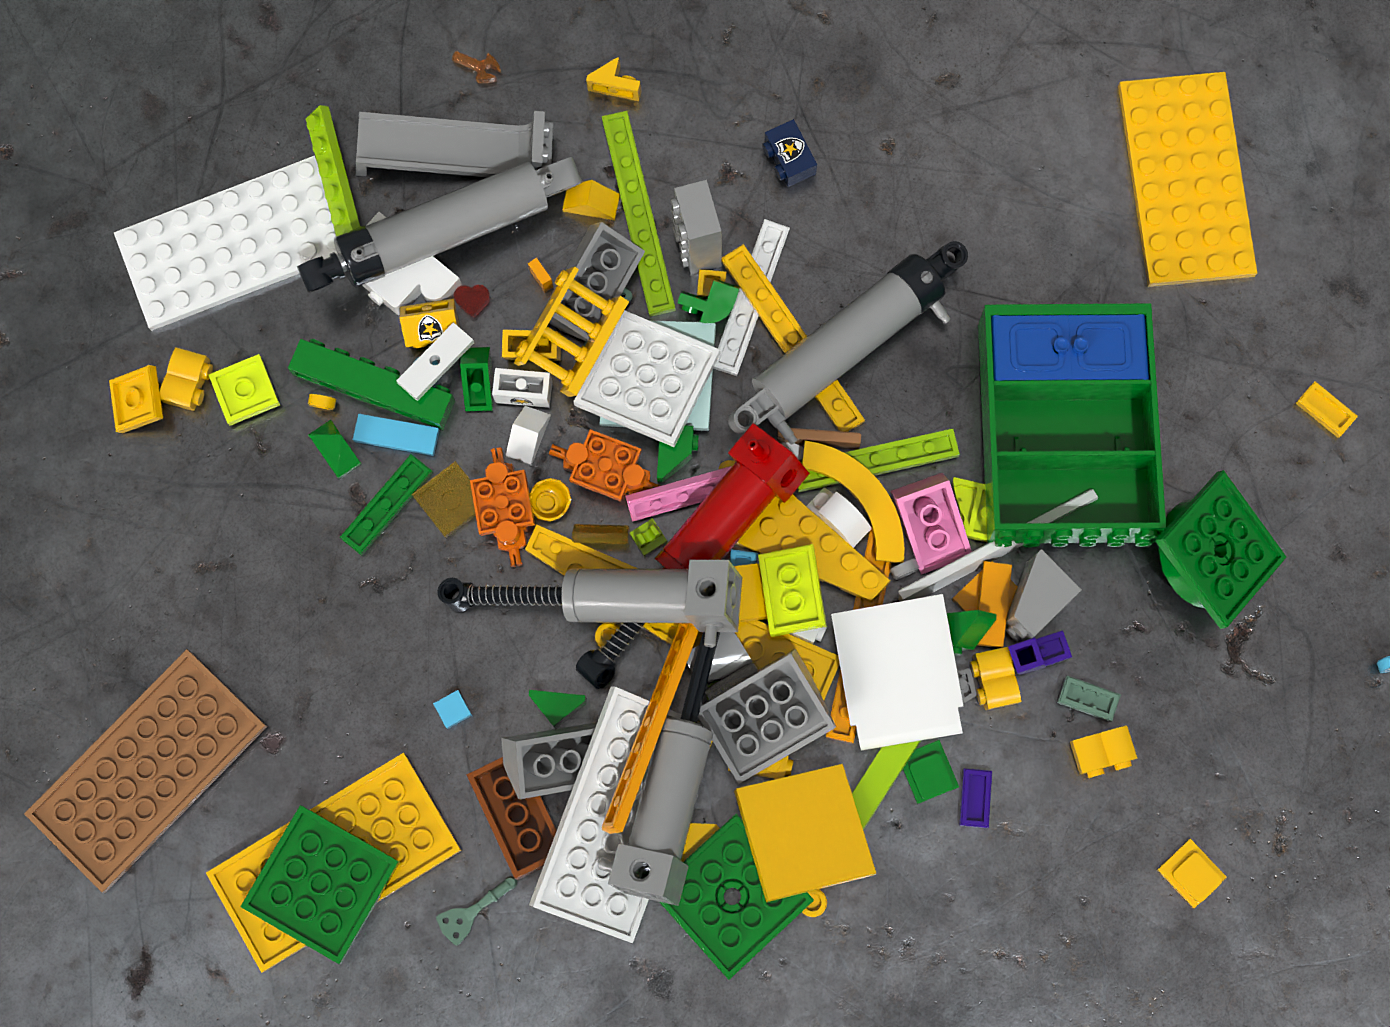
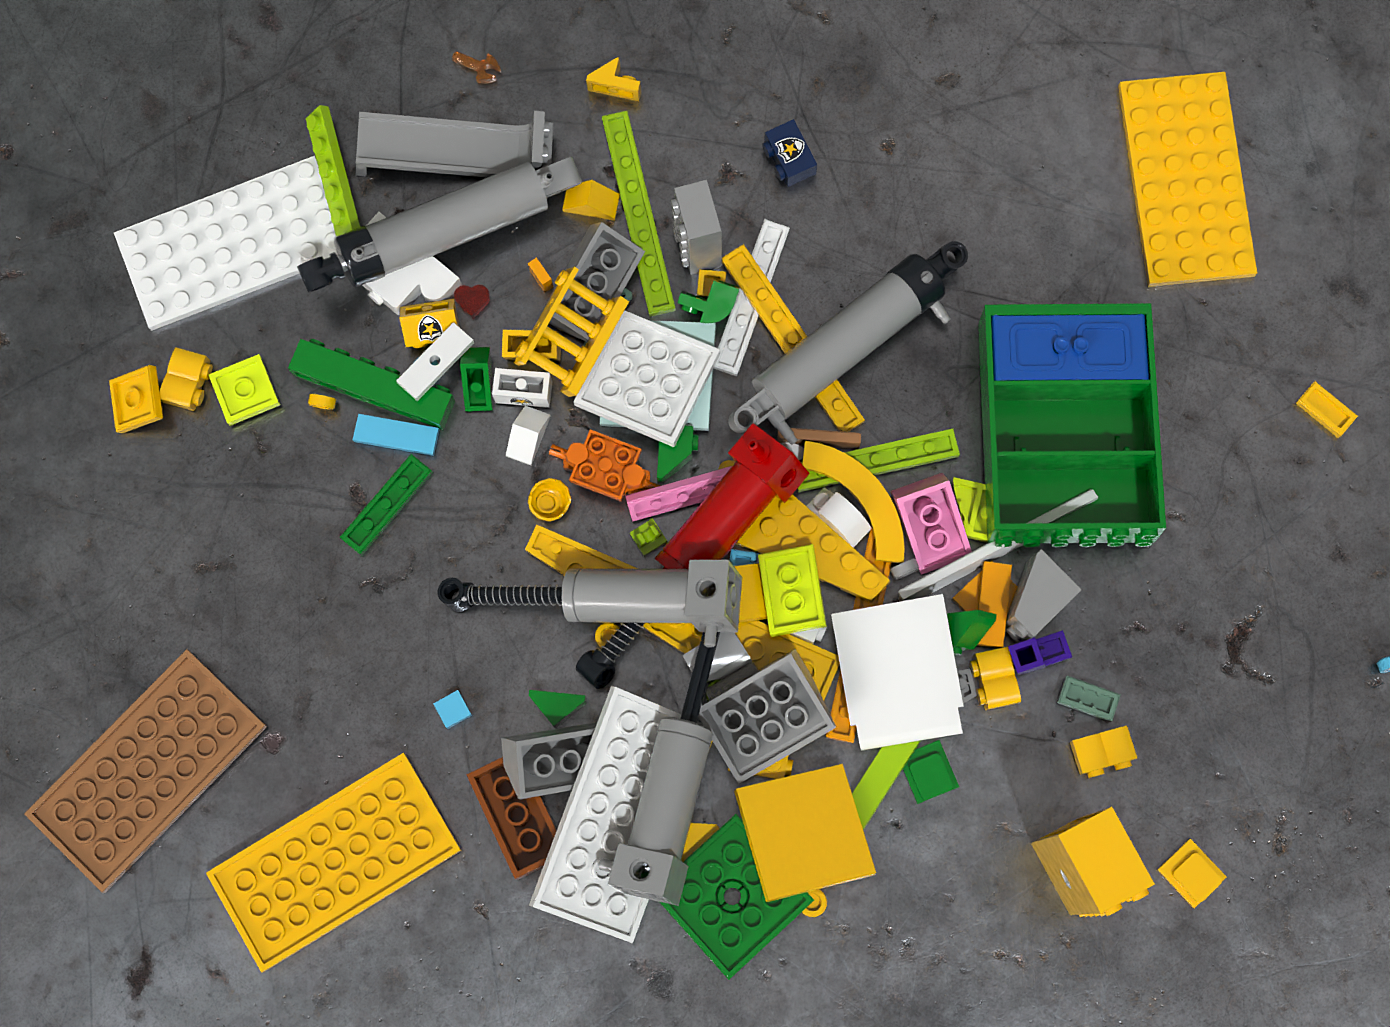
(320, 884): green plate -> none
(334, 449): green slope -> none
(447, 499): clear yellow tile -> none
(469, 914): sand green piece -> none
(503, 505): orange piece -> none
(600, 533): clear yellow tile -> none
(650, 729): light orange tile -> none
(975, 798): dark purple tile -> none
(1093, 864): none -> yellow piece
(1217, 550): green piece -> none

